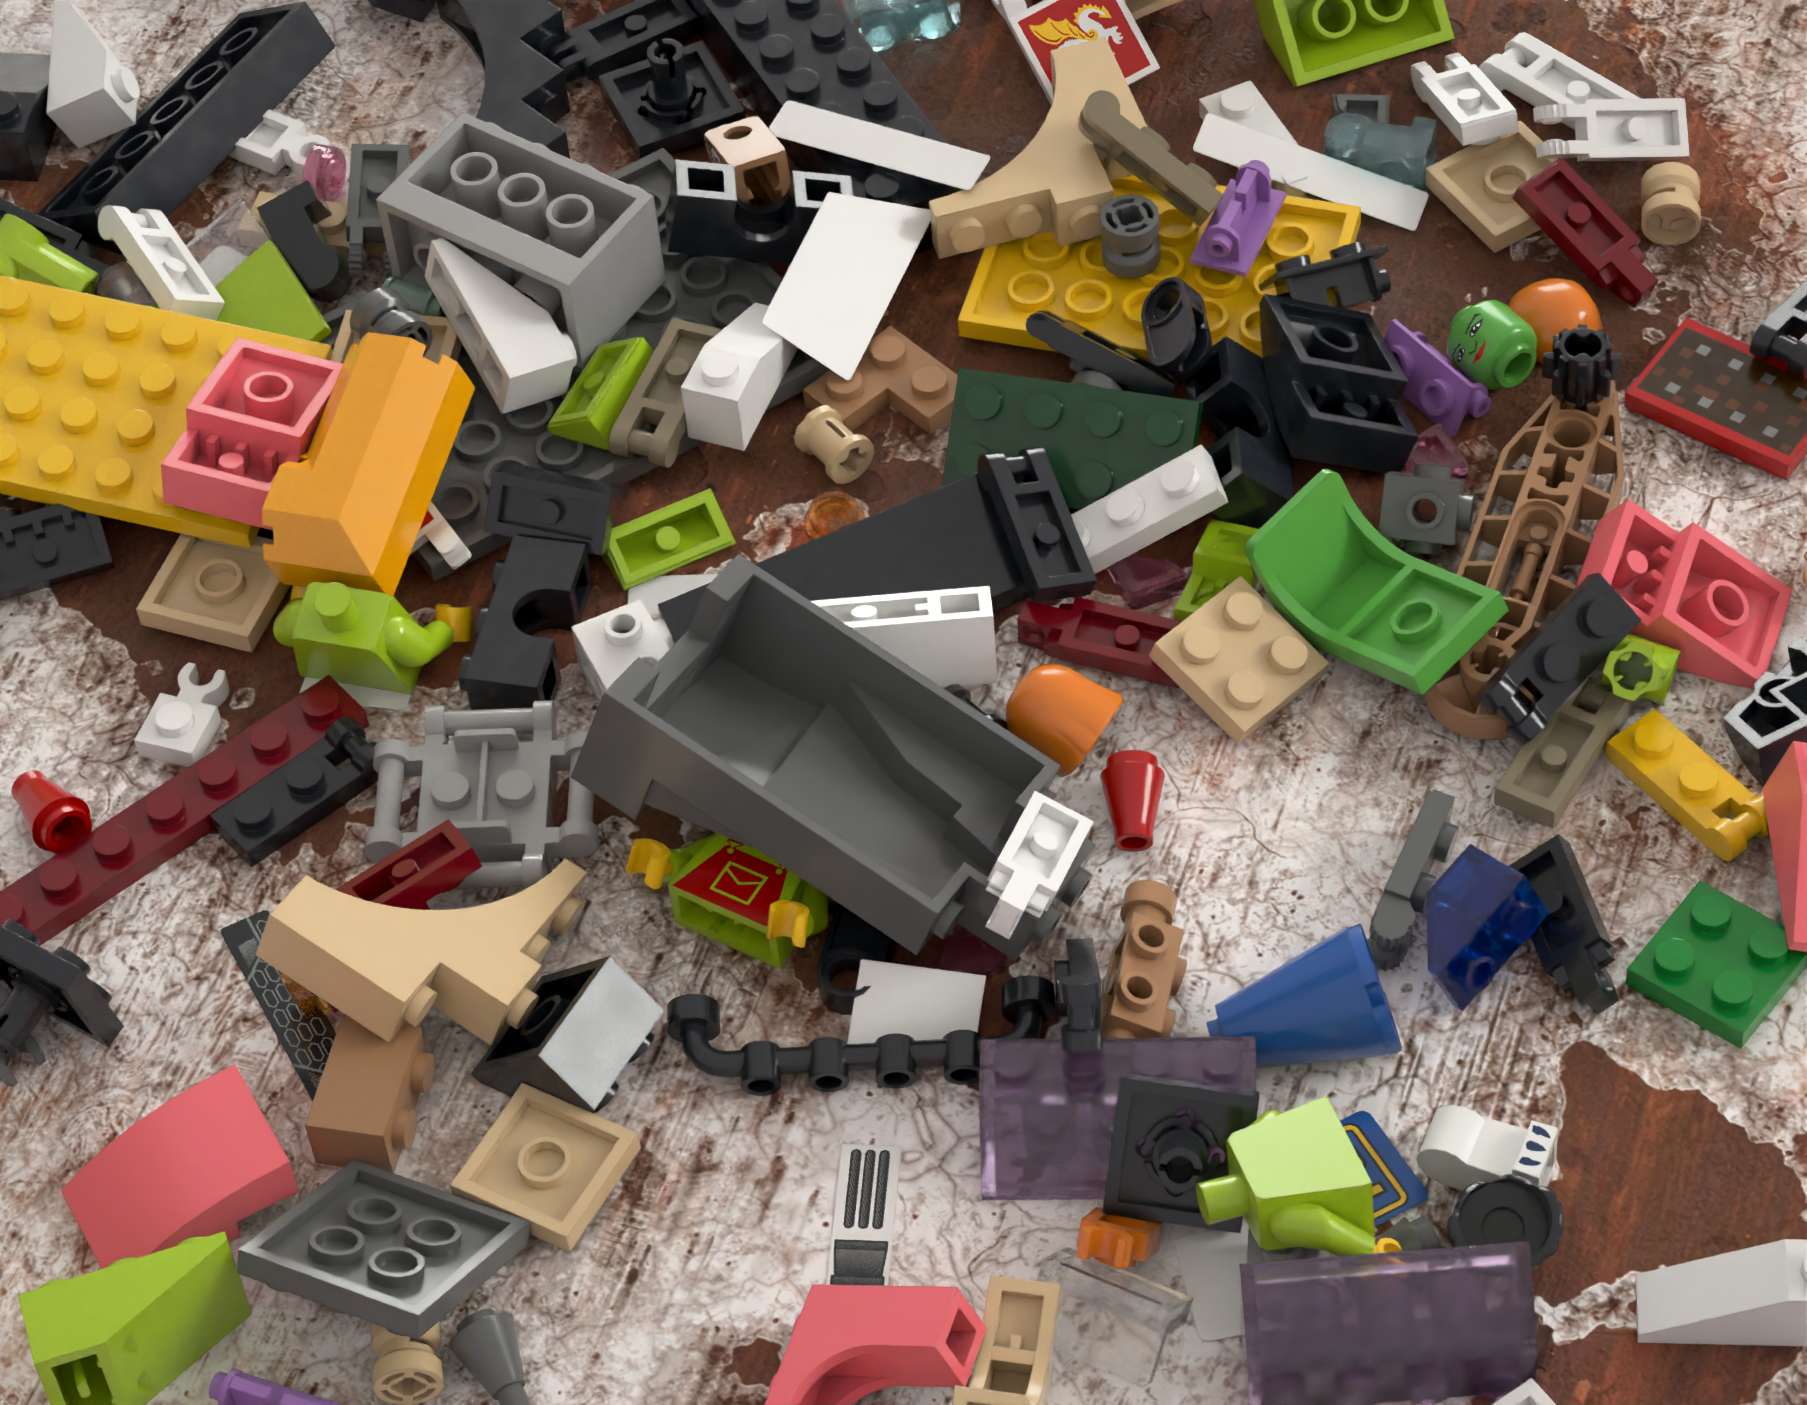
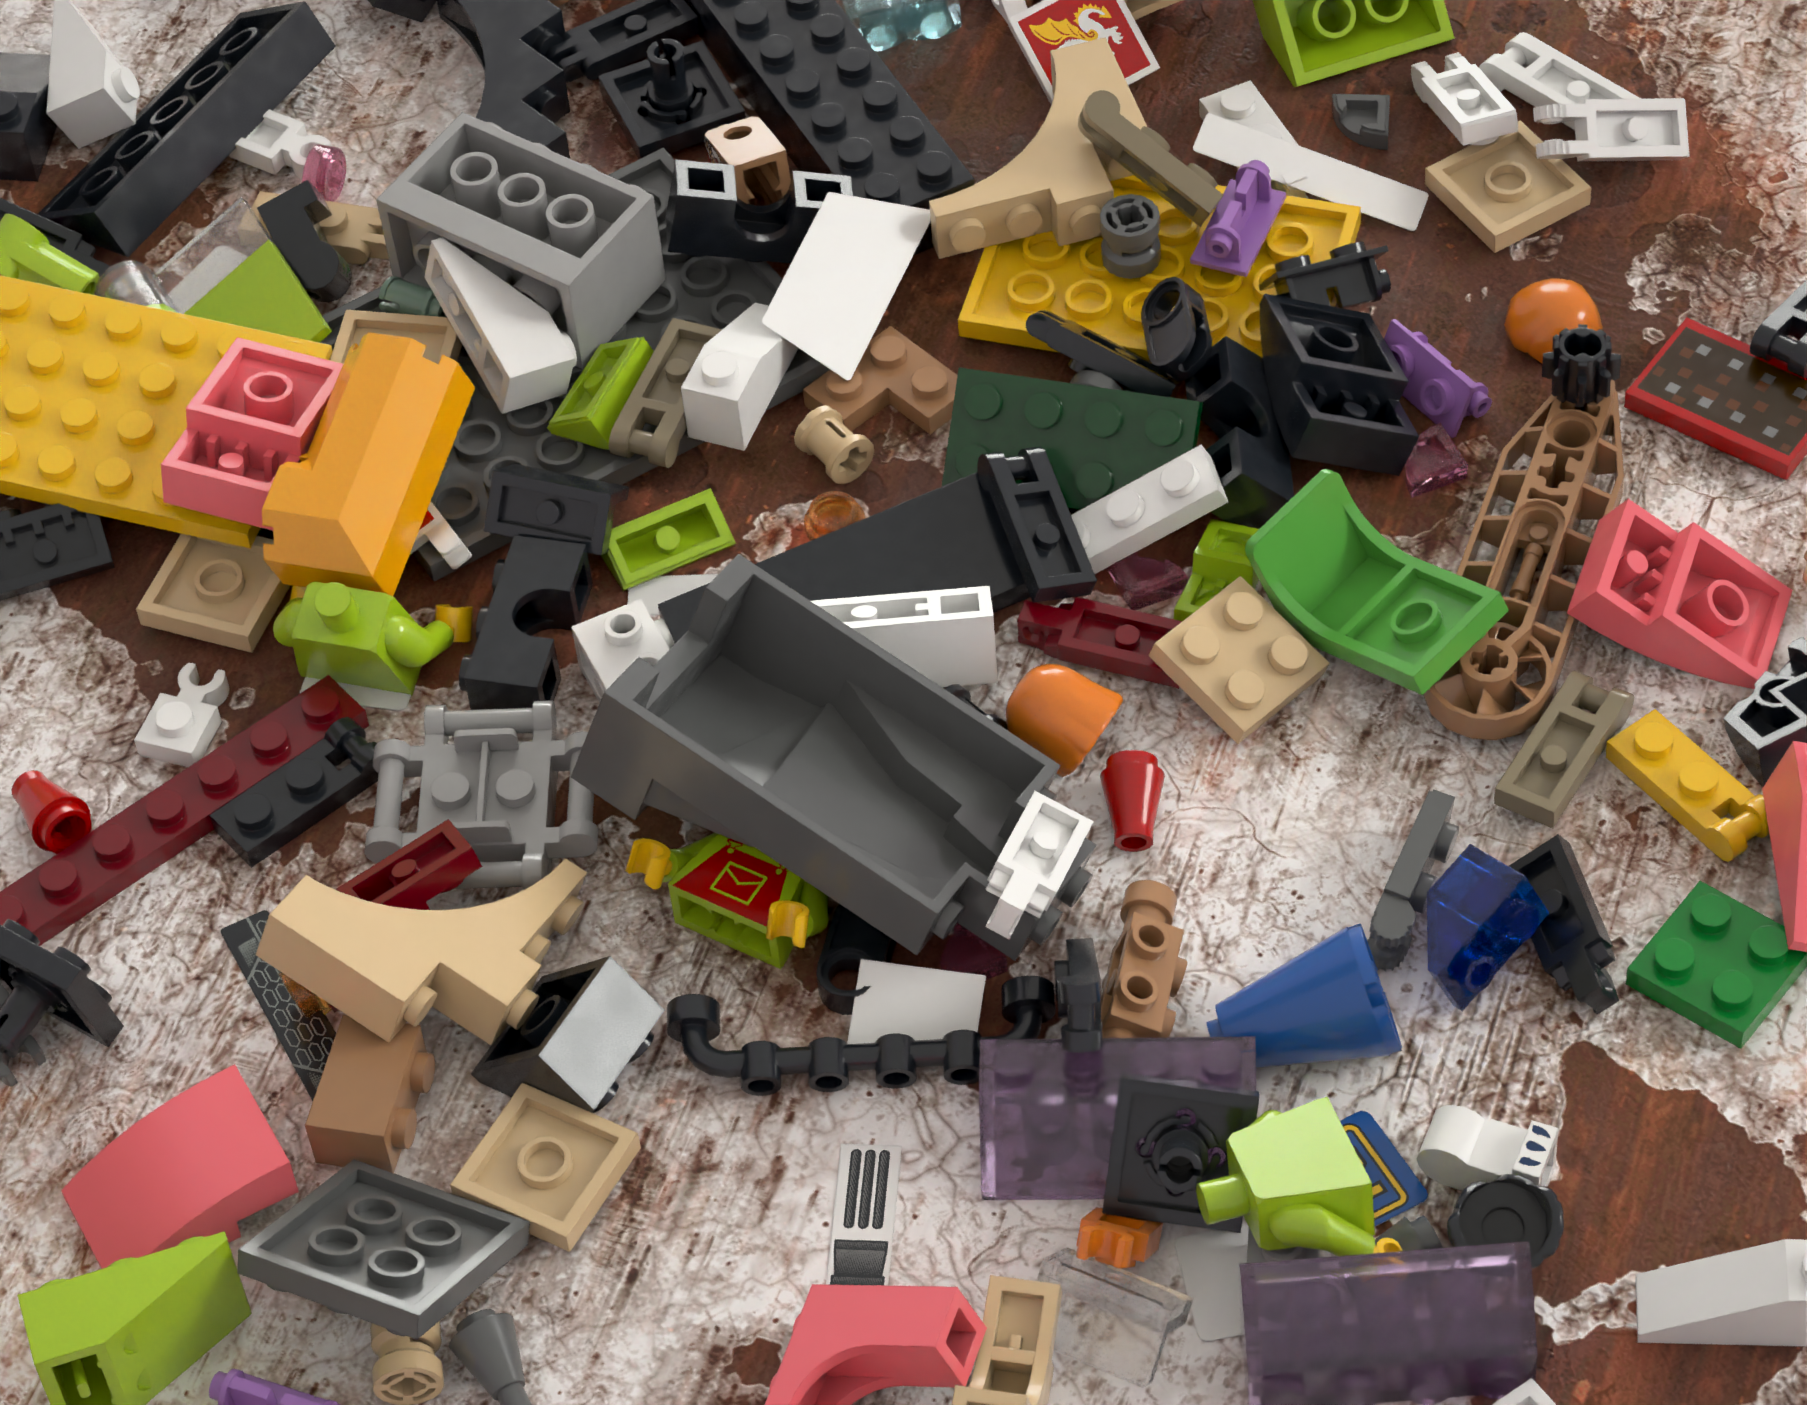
(161, 261): white plate -> none
(371, 173): dark grey hinge -> none
(389, 314): dark grey wheel -> none
(879, 145): white sticker -> none
(1383, 148): clear light blue leg -> none
(1401, 512): dark grey brick -> none
(1492, 345): bright green head -> none
(1558, 657): black plate -> none
(1587, 231): dark red hinge -> none
(1640, 669): lime piece -> none
(1670, 203): tan wheel -> none

